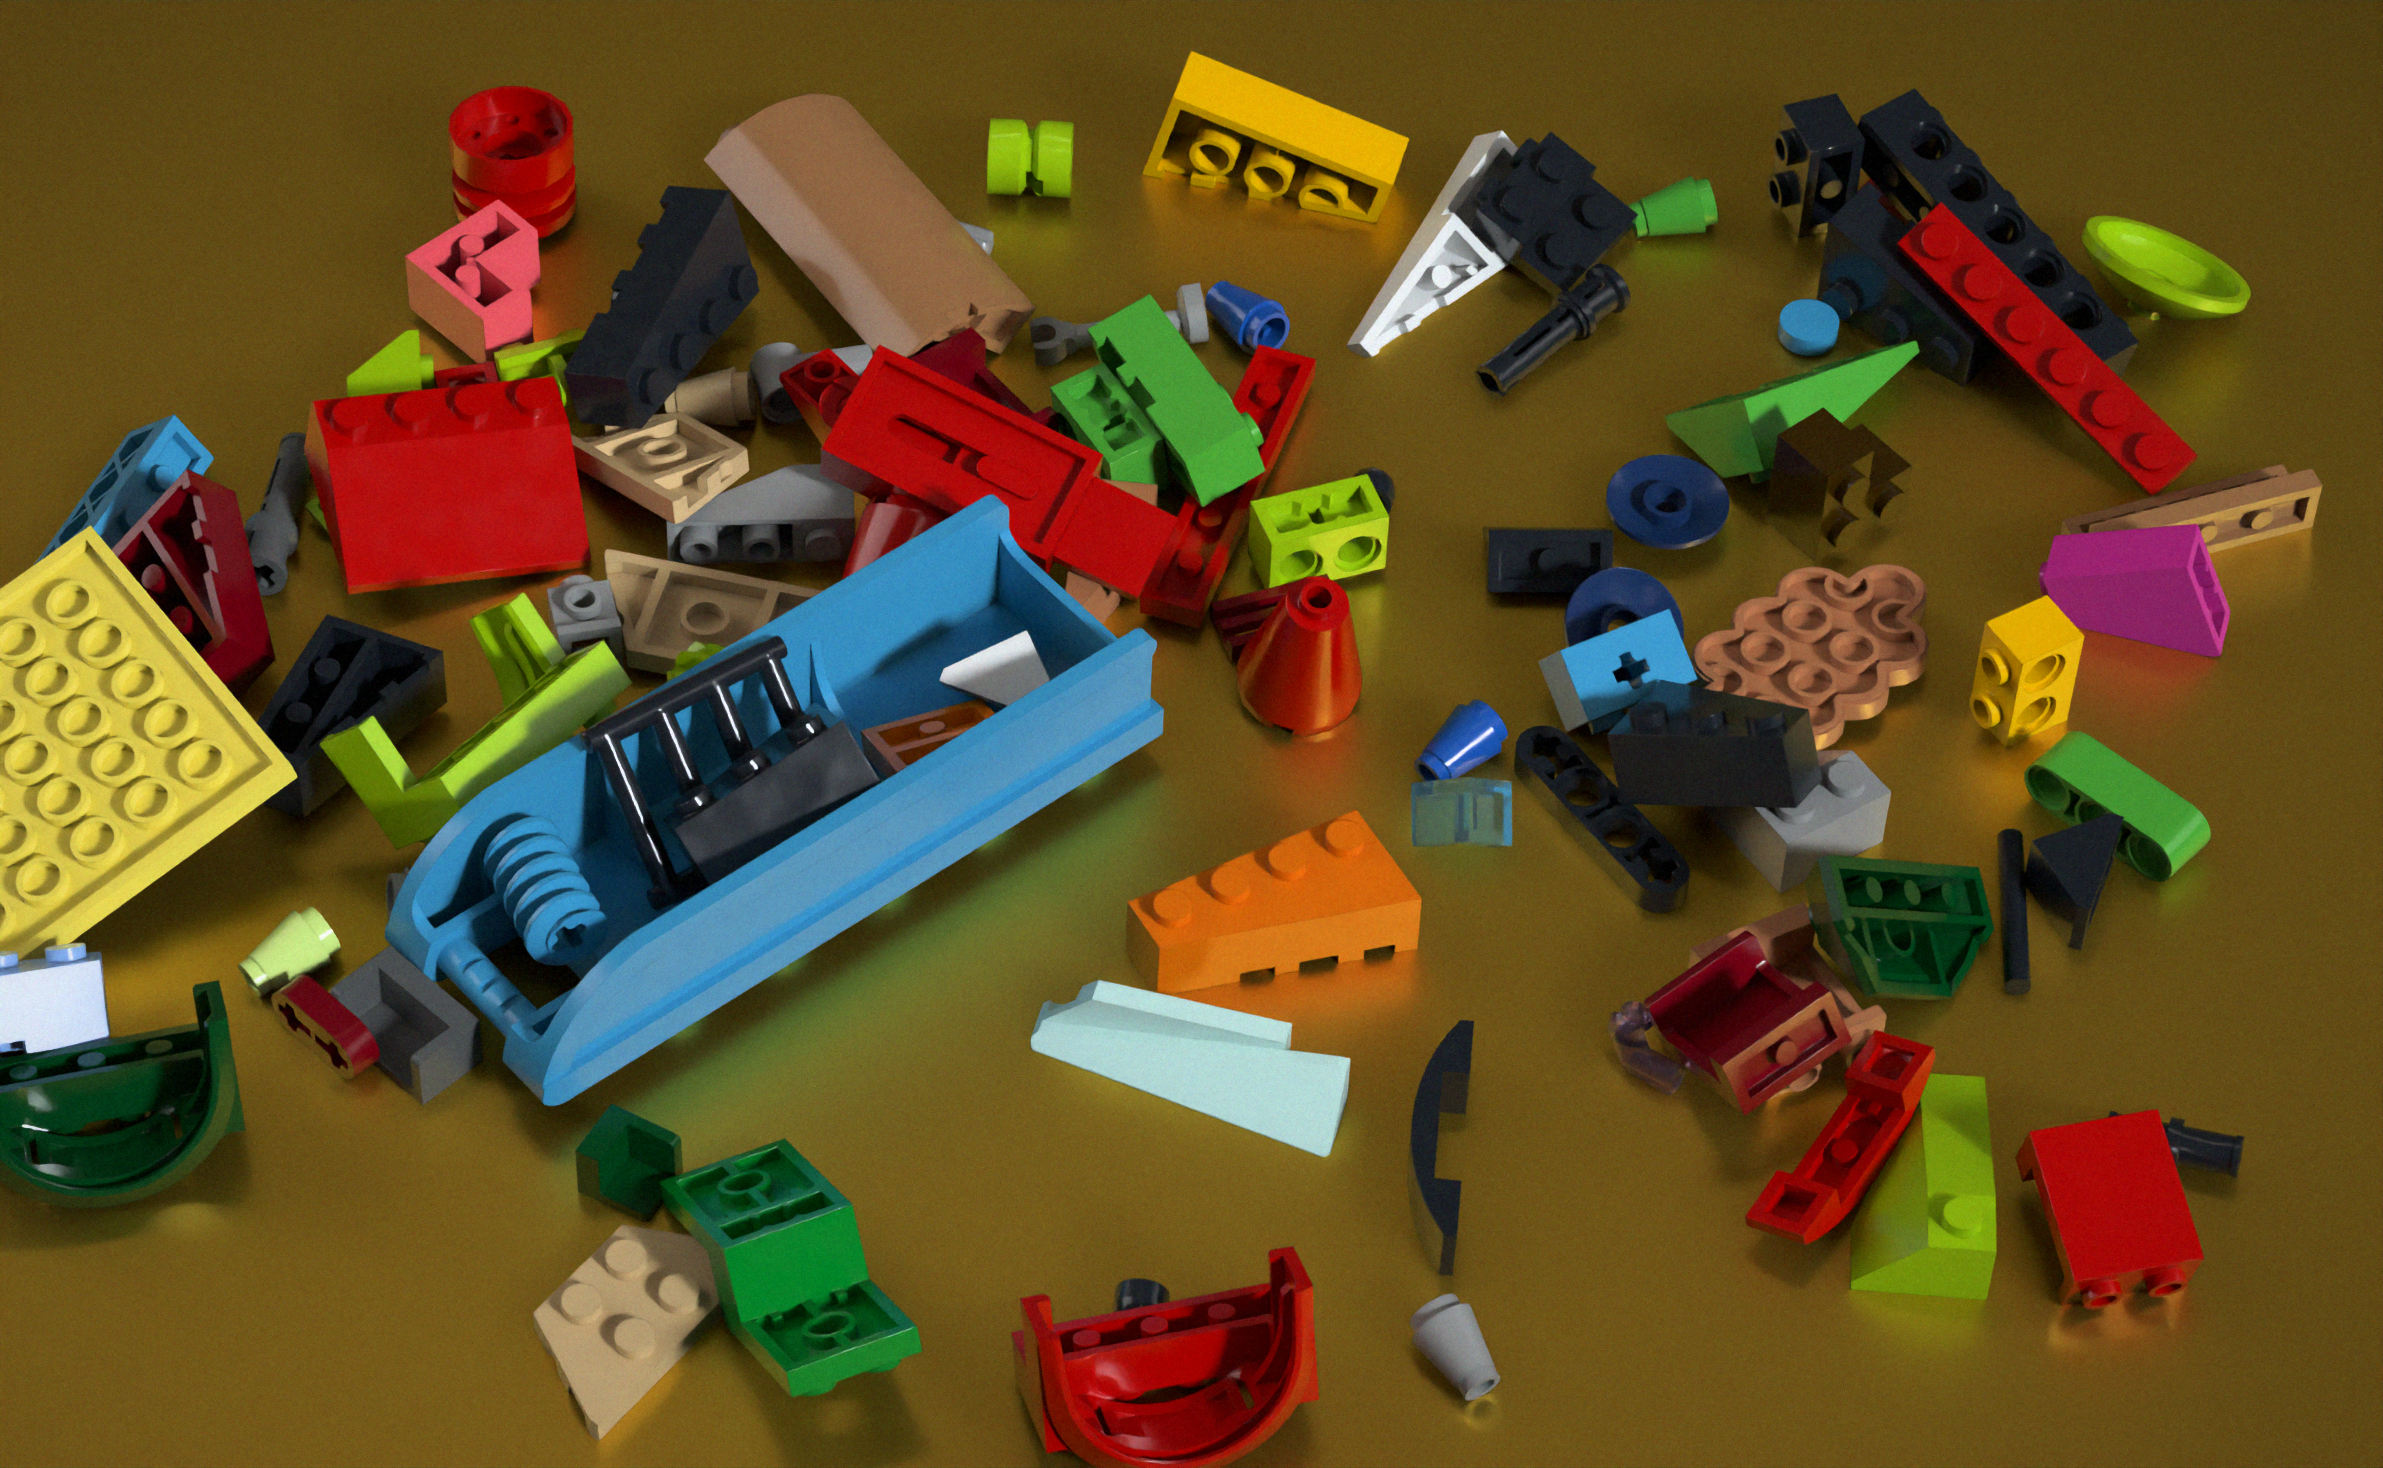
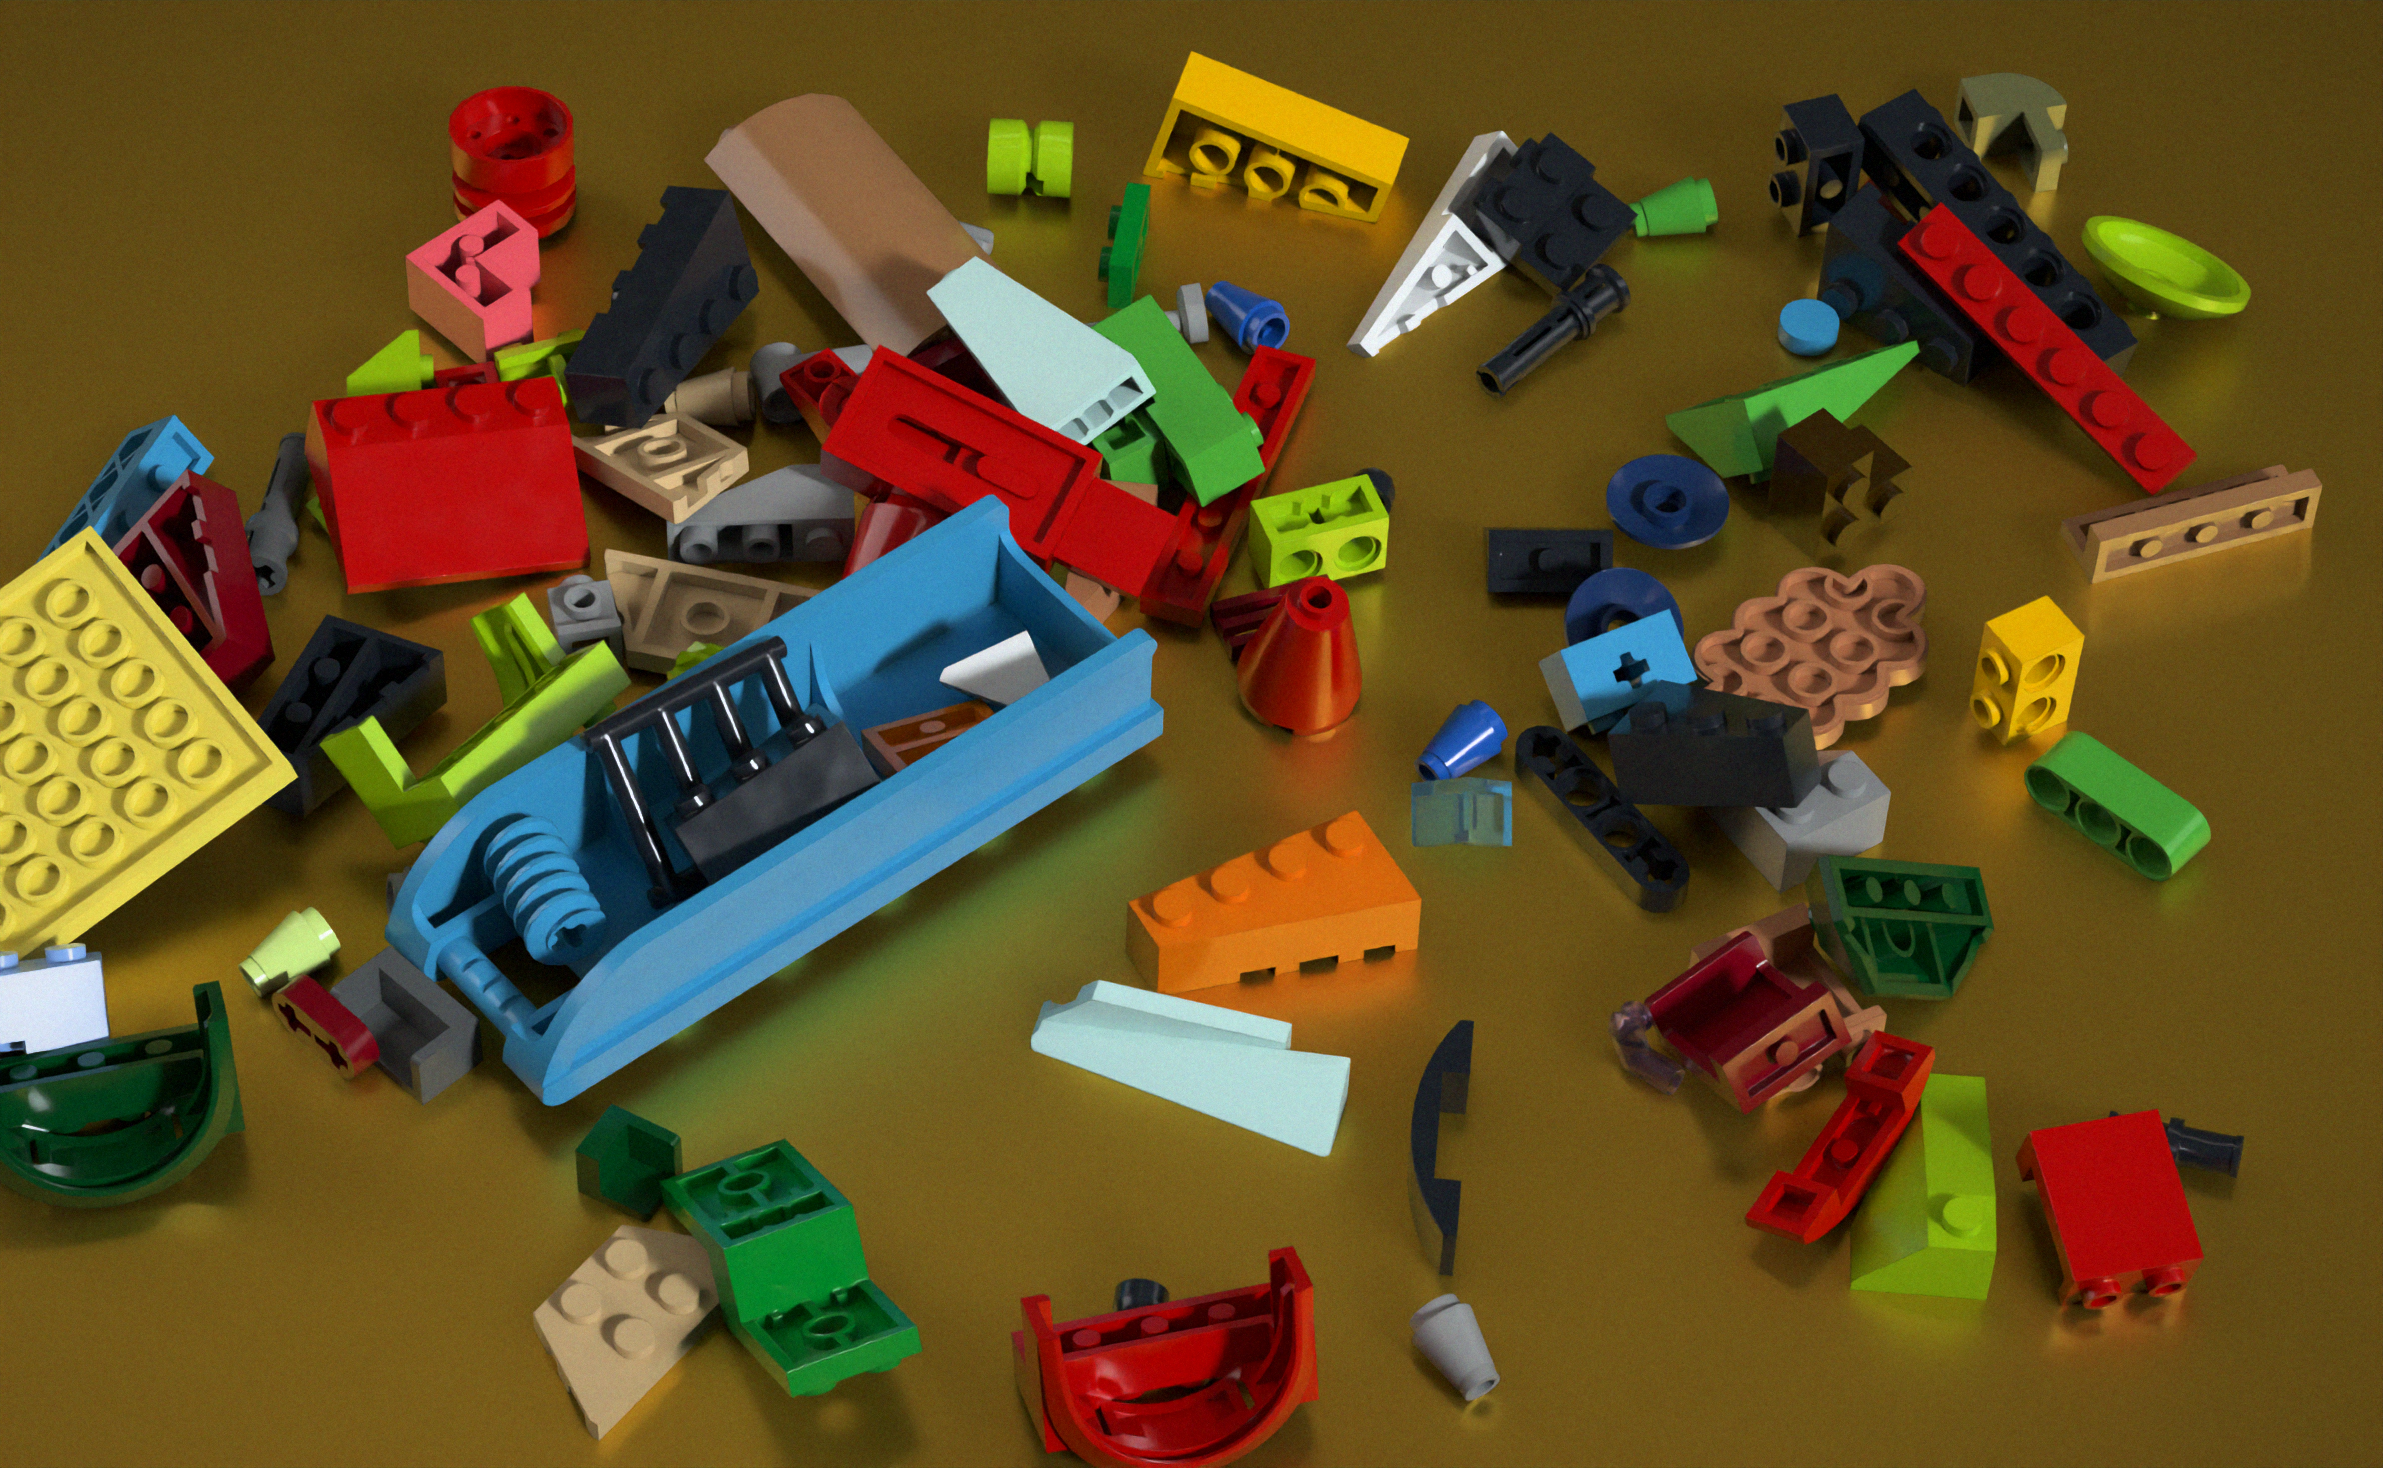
(1039, 354): none -> light aqua slope
(1129, 231): none -> green plate
(2013, 912): black bar -> none
(2014, 115): none -> olive brick
(2070, 872): black slope -> none
(2140, 586): dark pink slope -> none

